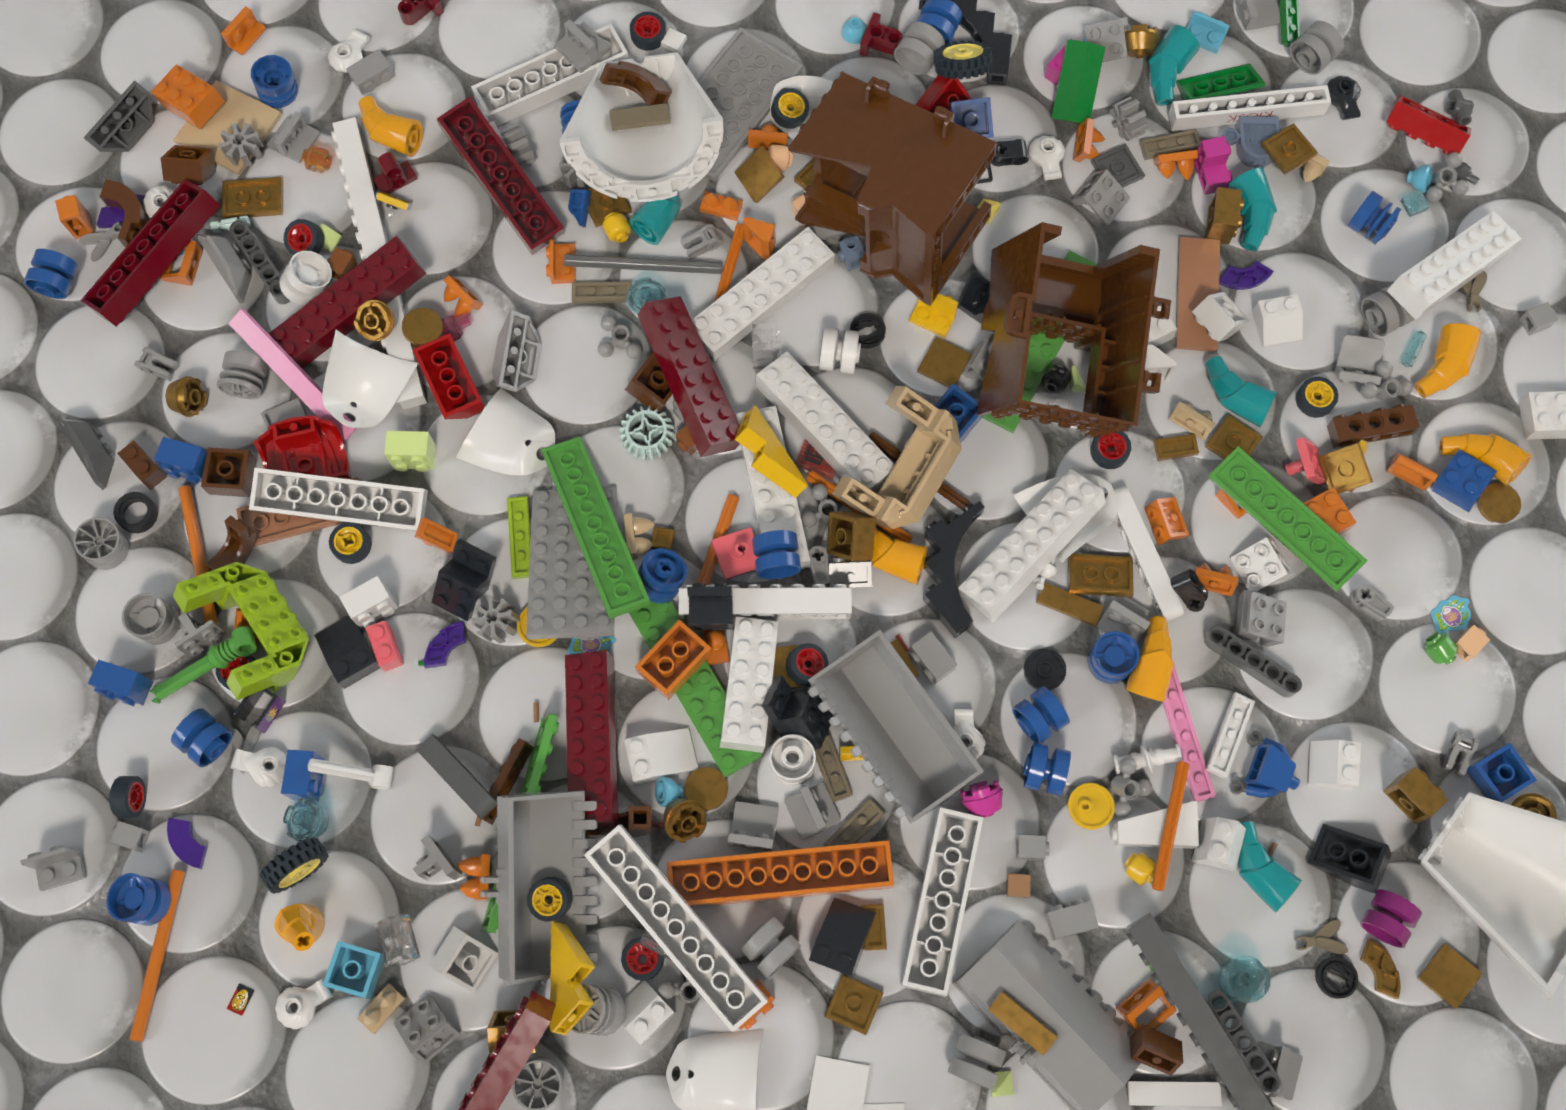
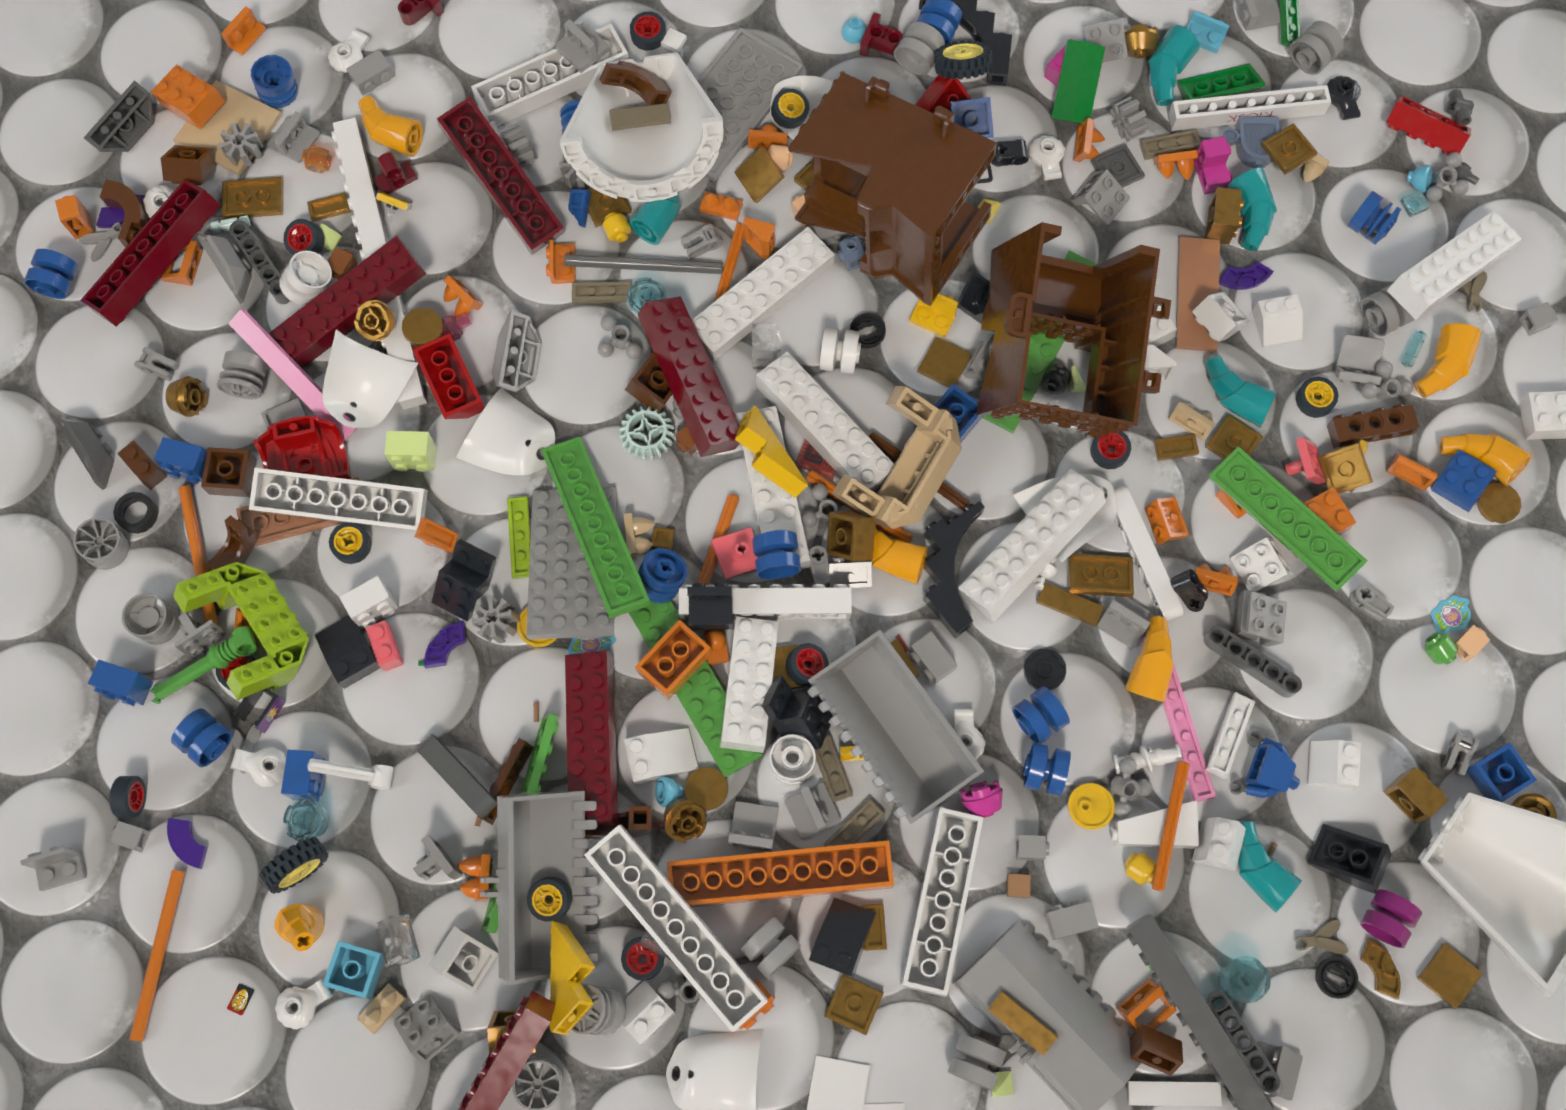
(138, 899): blue wheel -> none
(328, 207): none -> pearl gold tile
(1113, 657): blue wheel -> none

